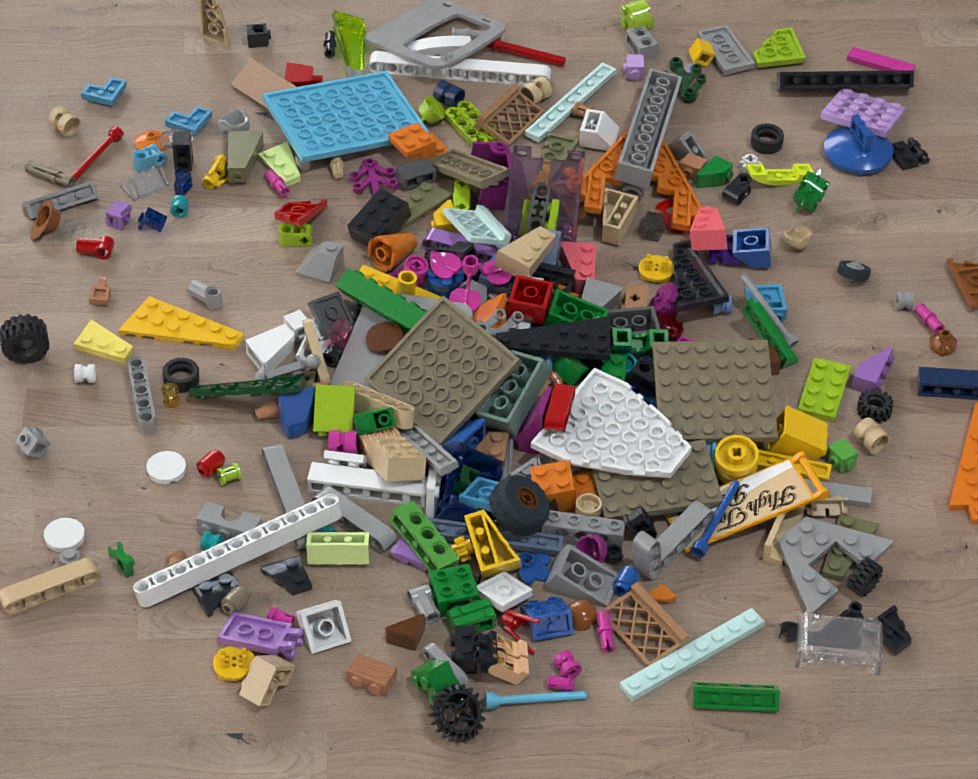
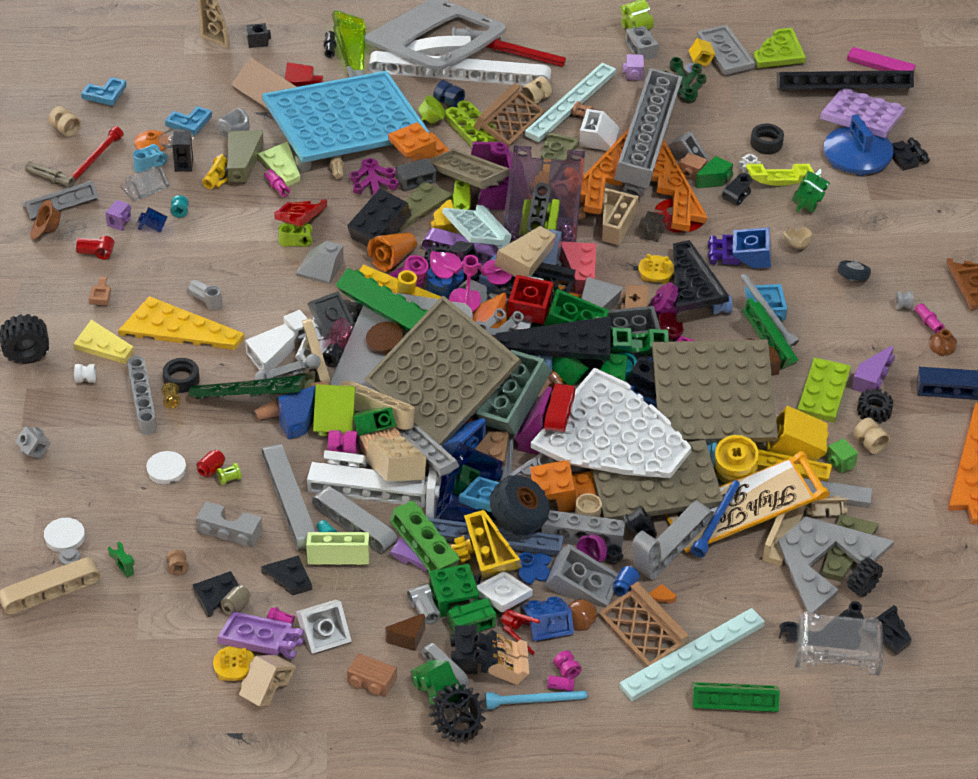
(182, 182): clear blue bracket -> none
(210, 540): teal wheel -> none
(237, 550): white beam -> none
(605, 631): dark pink pin -> none
(708, 230): coral wedge -> none

